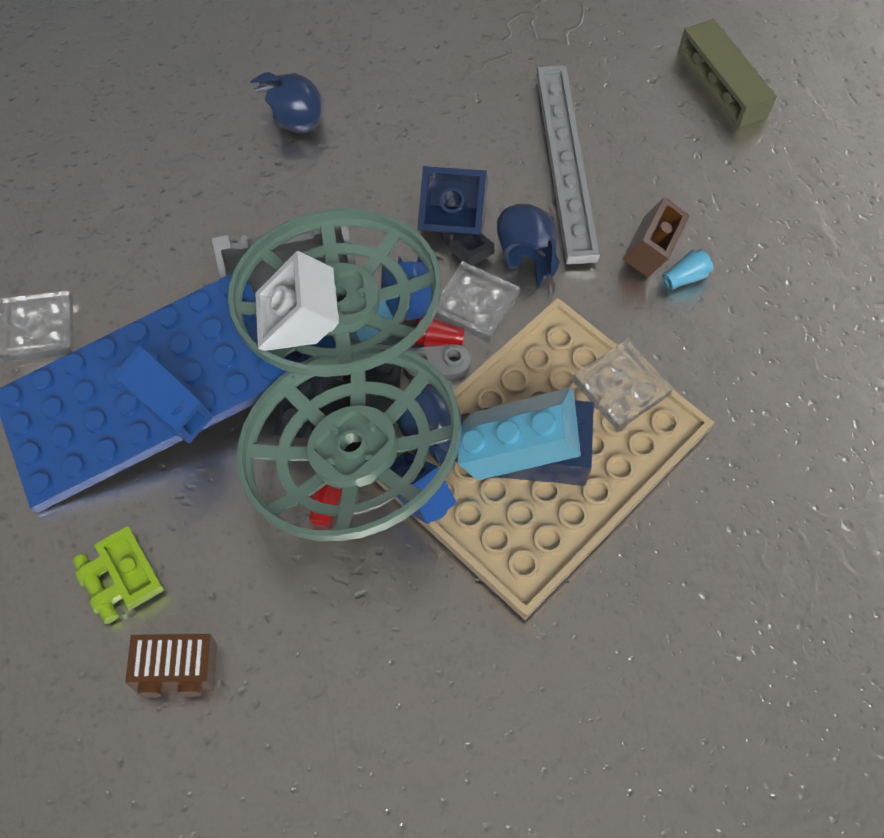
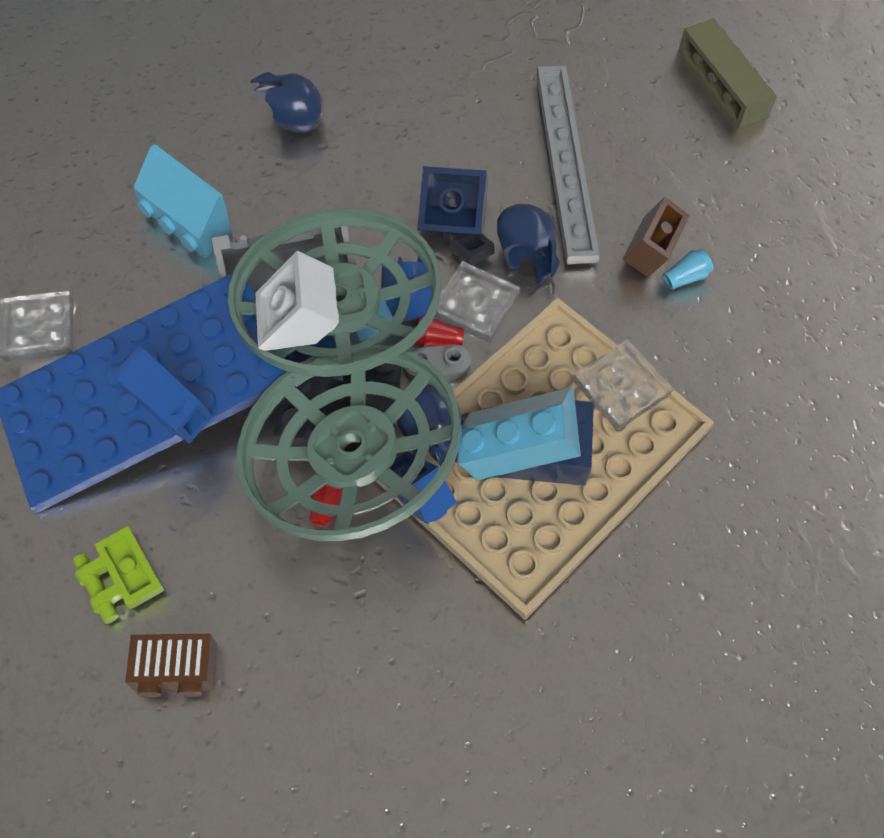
(181, 202): none -> medium azure slope

